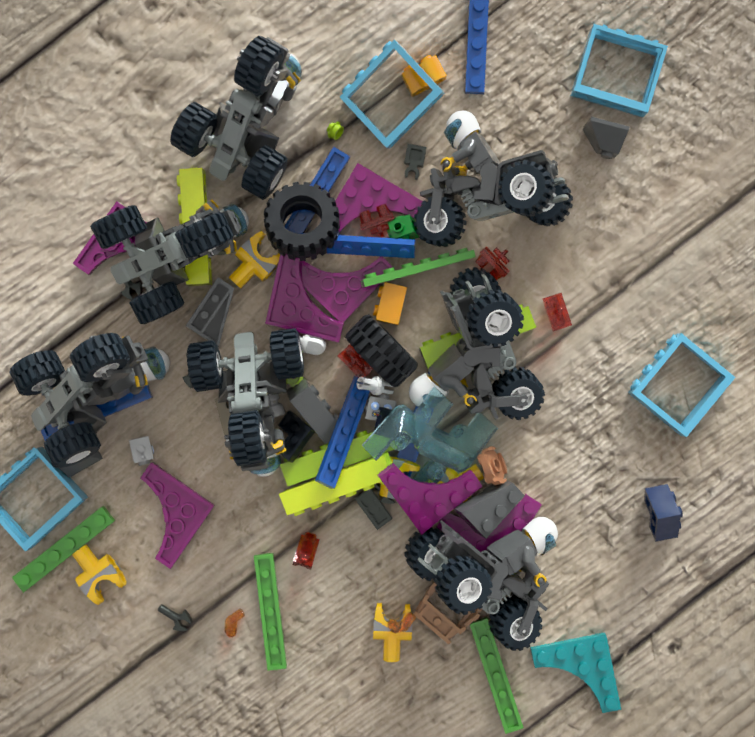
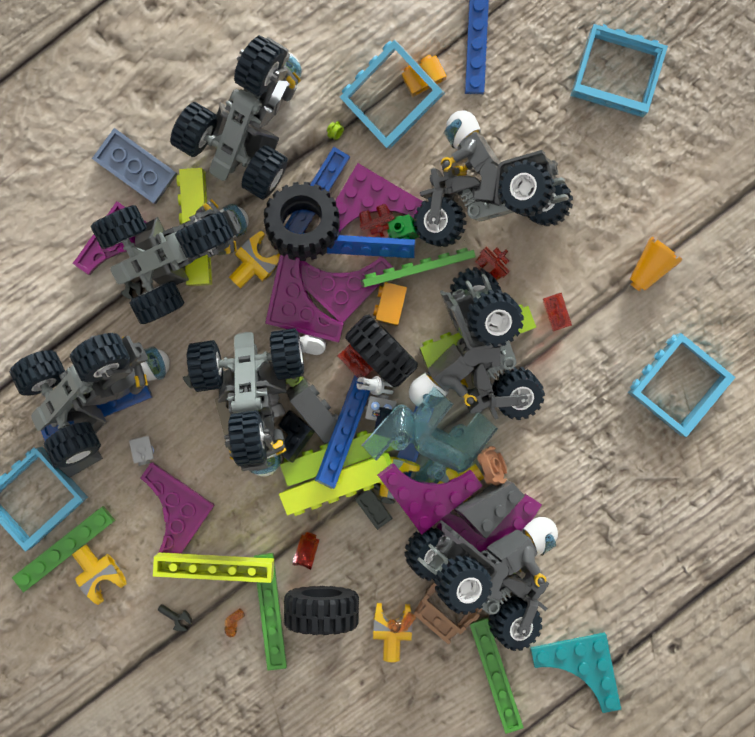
(134, 166): none -> sand blue plate
(212, 312): dark grey wedge -> none
(213, 567): none -> neon yellow brick
(321, 610): none -> black tyre
(414, 158): pearl dark grey plate -> none
(605, 136): dark grey slope -> none
(653, 264): none -> light orange cone
(663, 512): dark blue brick -> none

